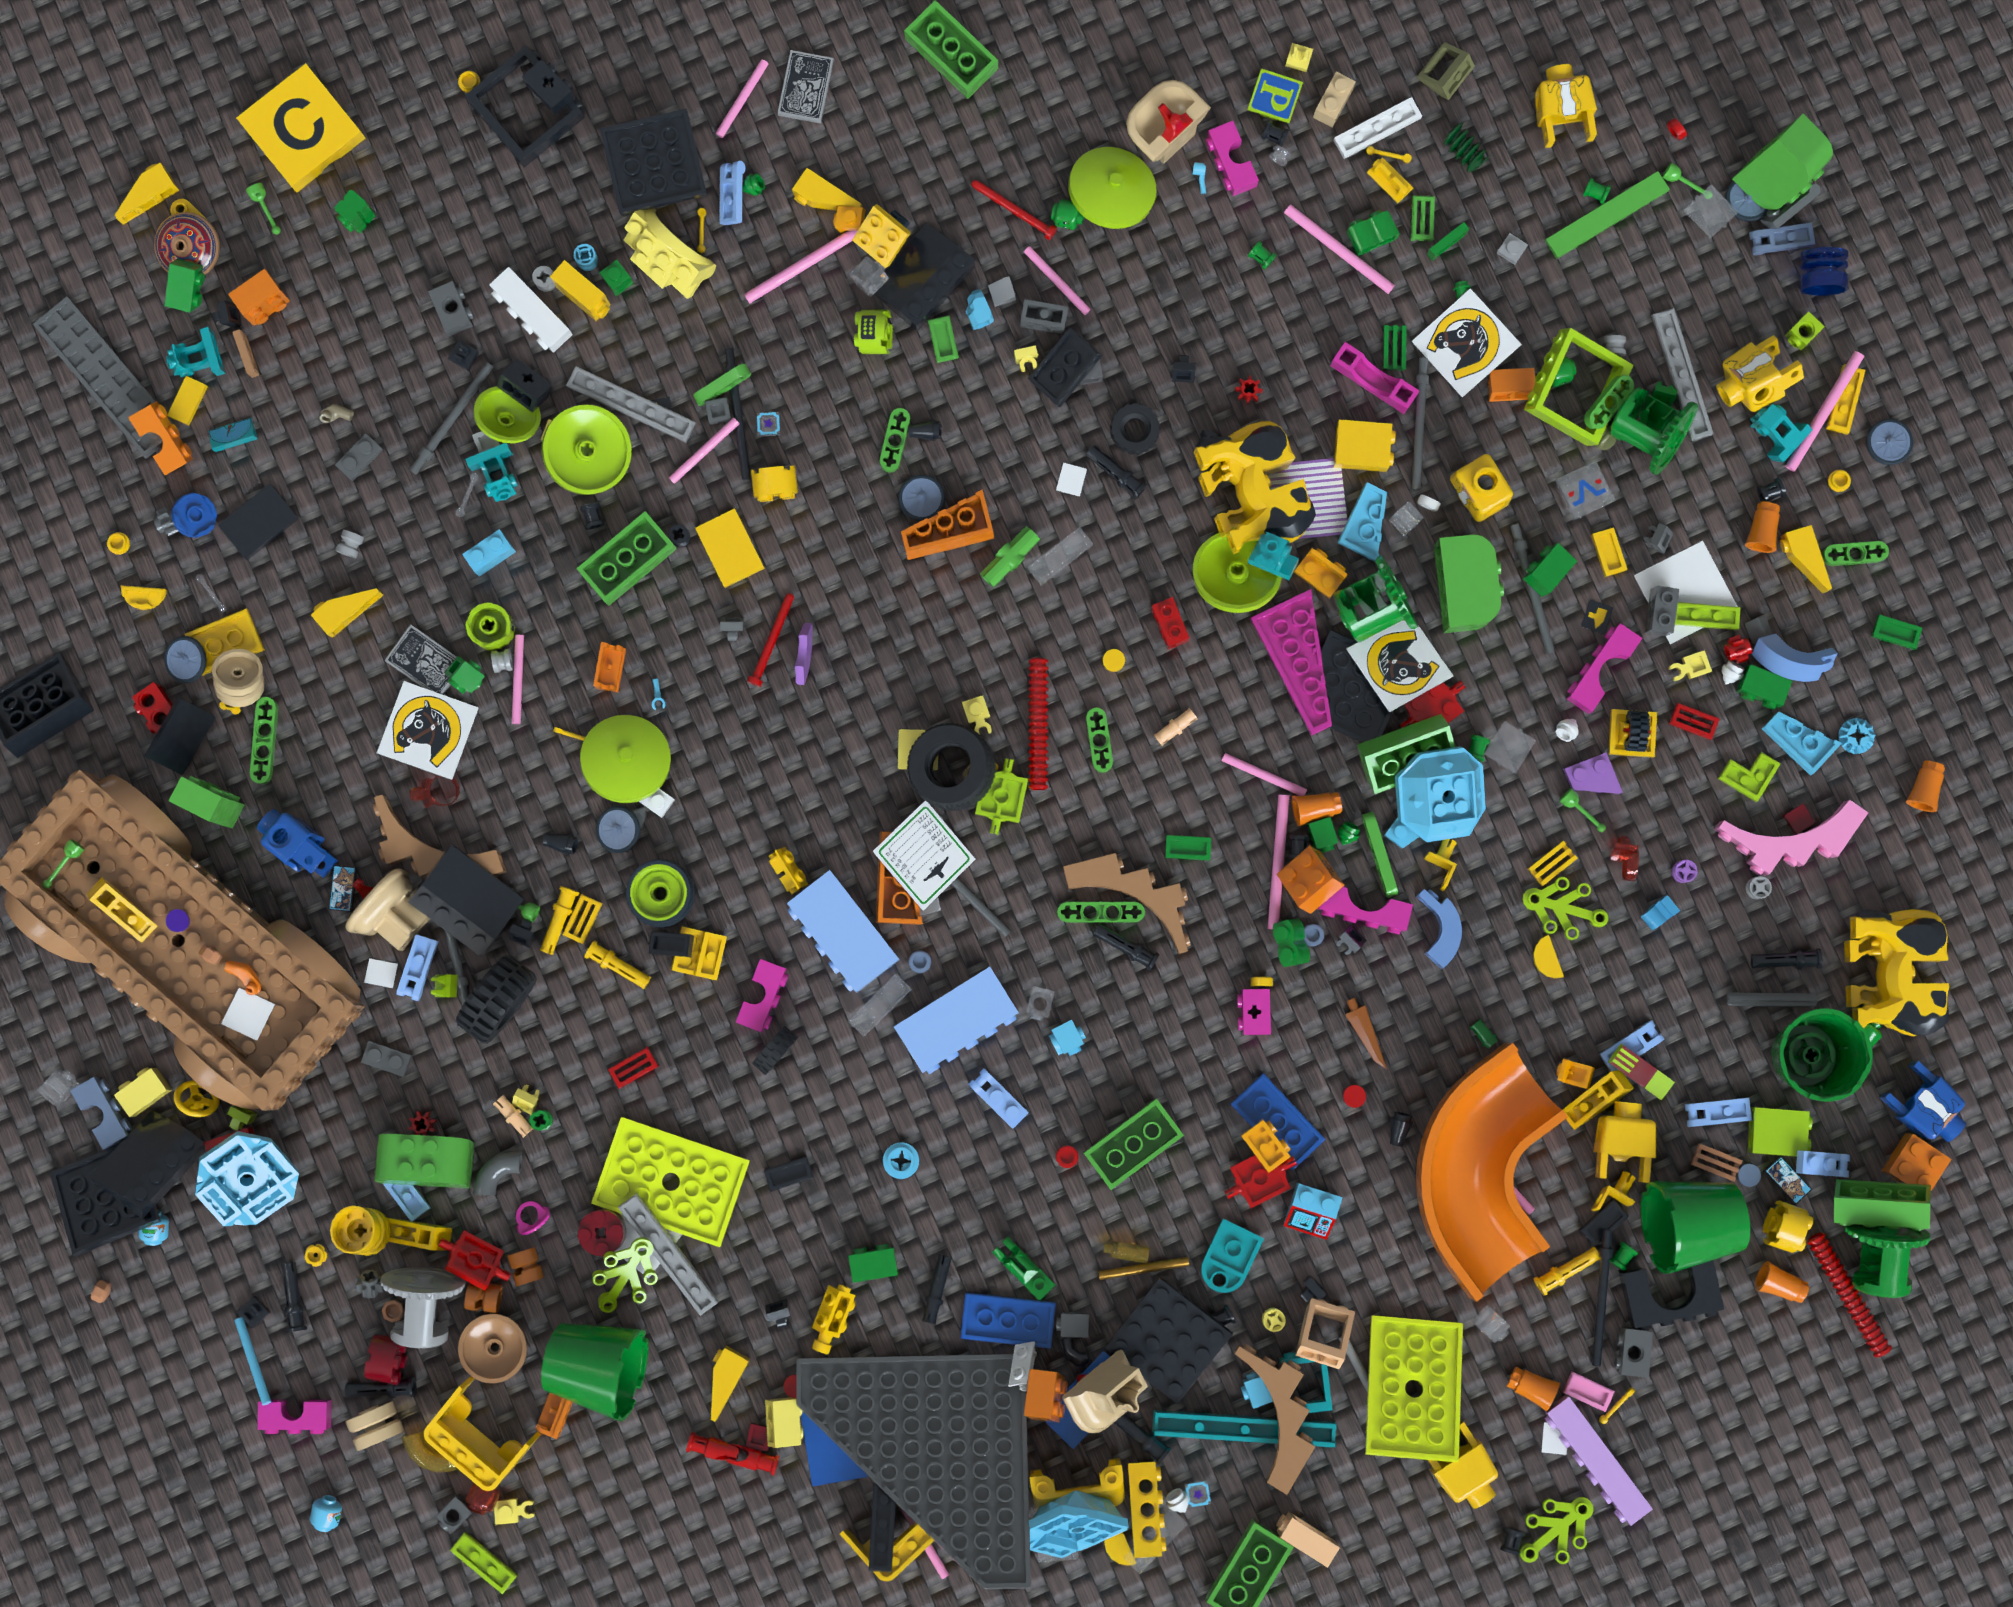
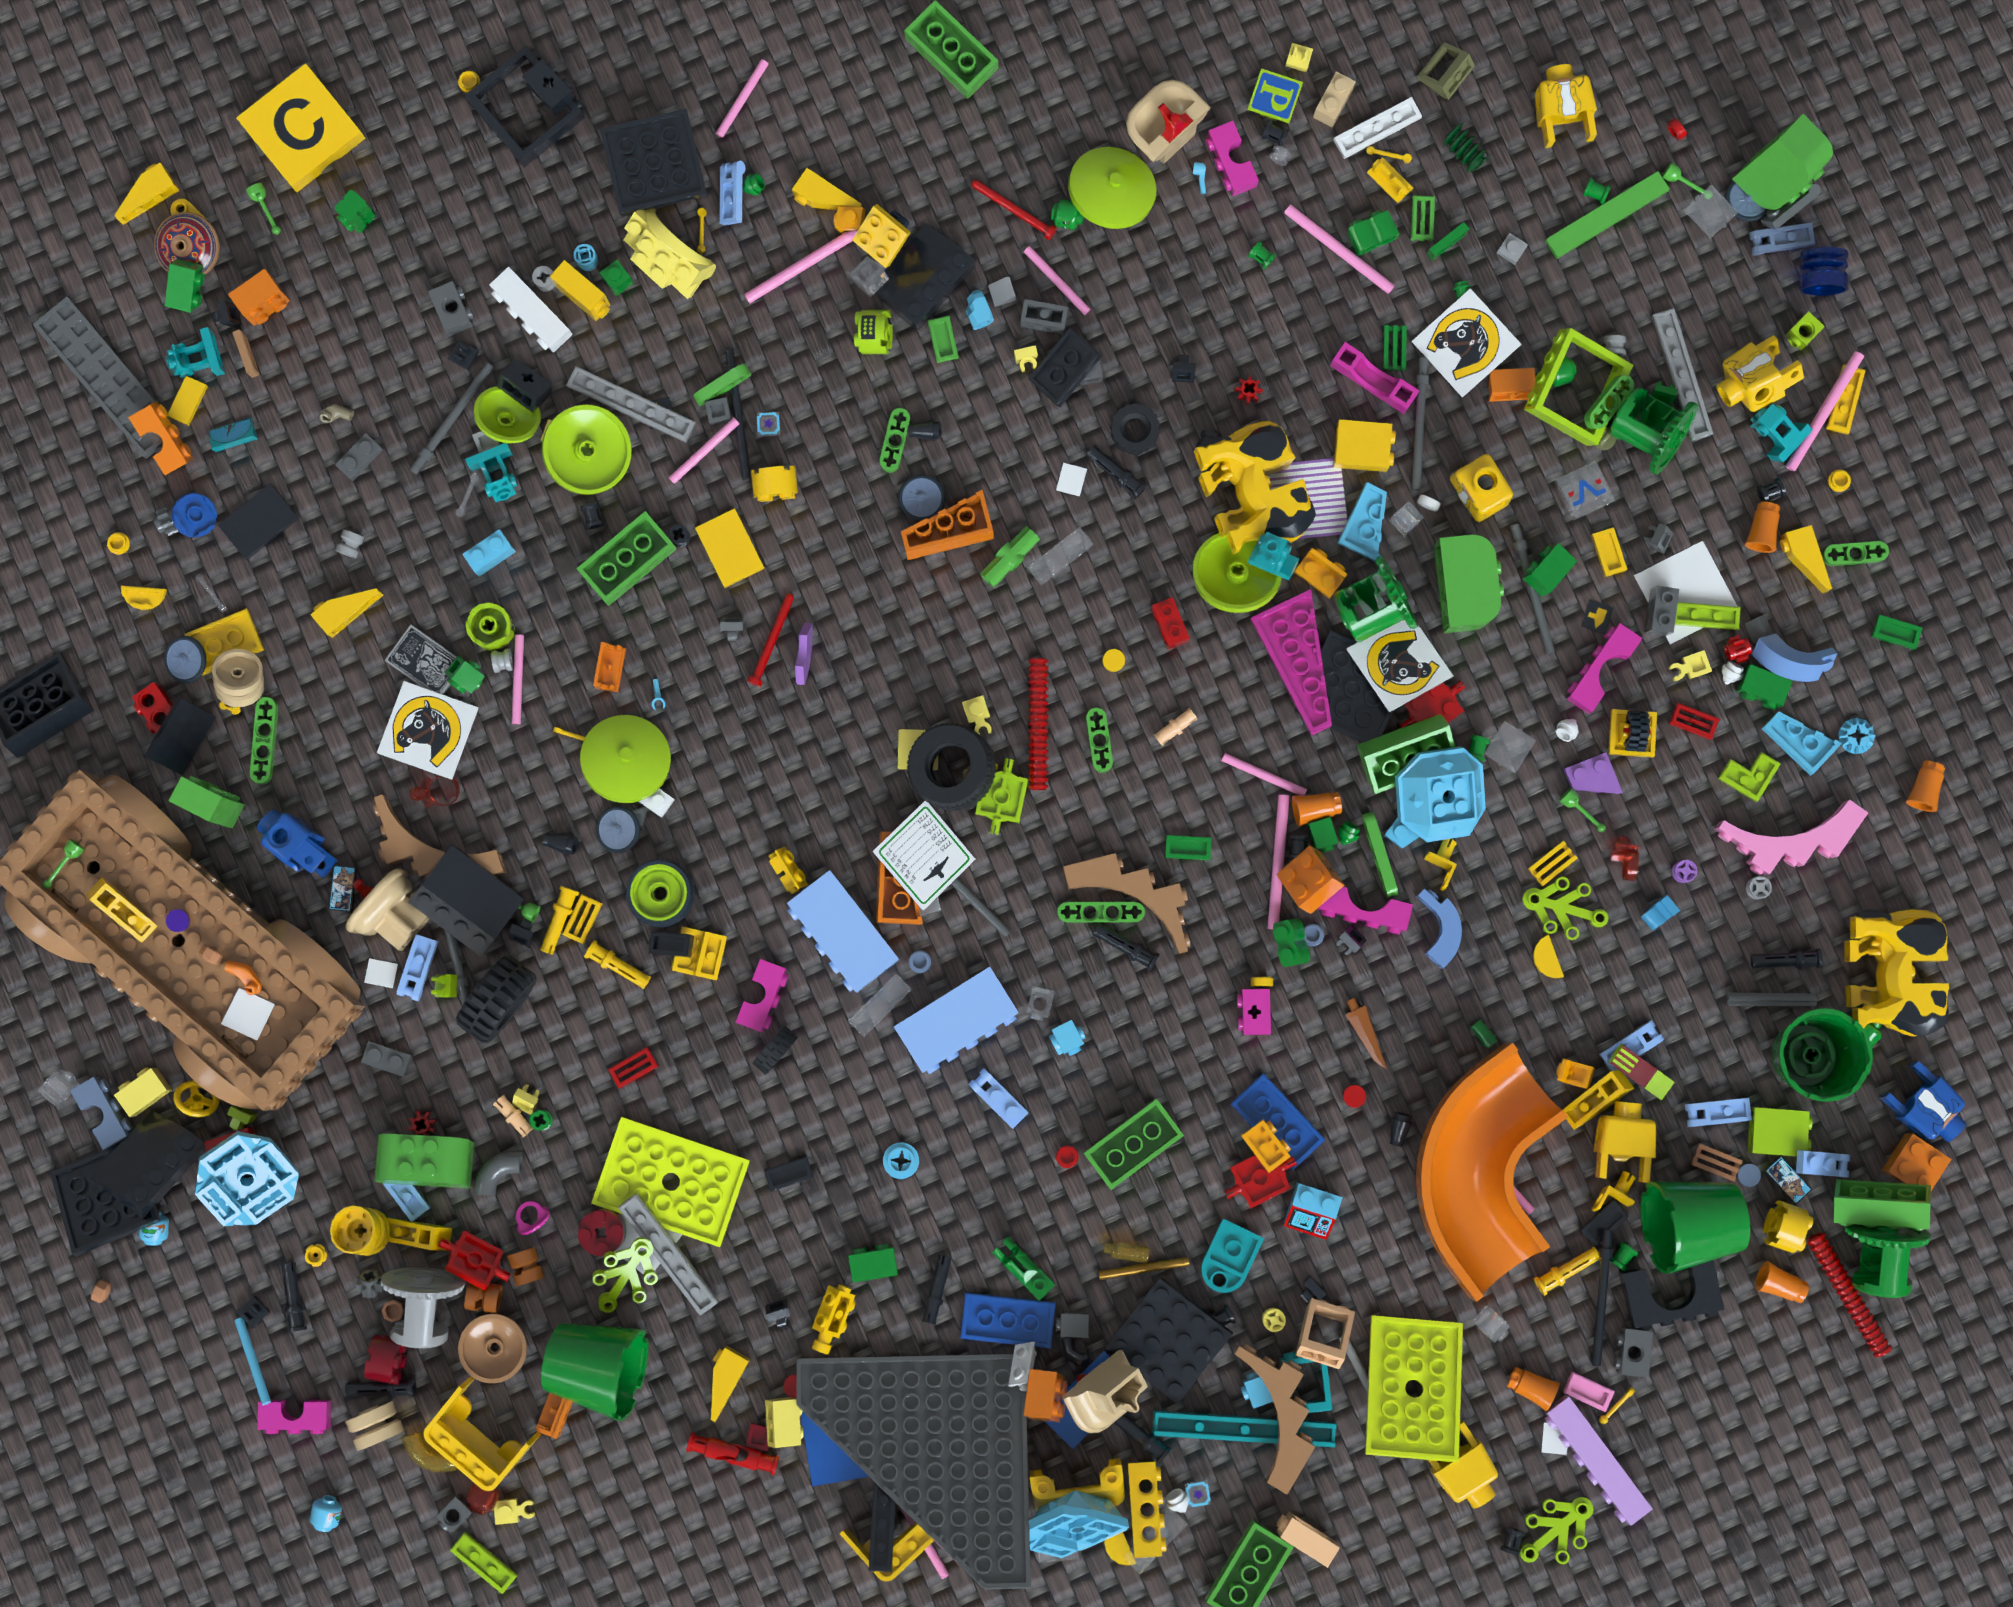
(805, 86): tile -> none
(1799, 819): dark red tile -> none
(1889, 442): sand blue wheel -> none

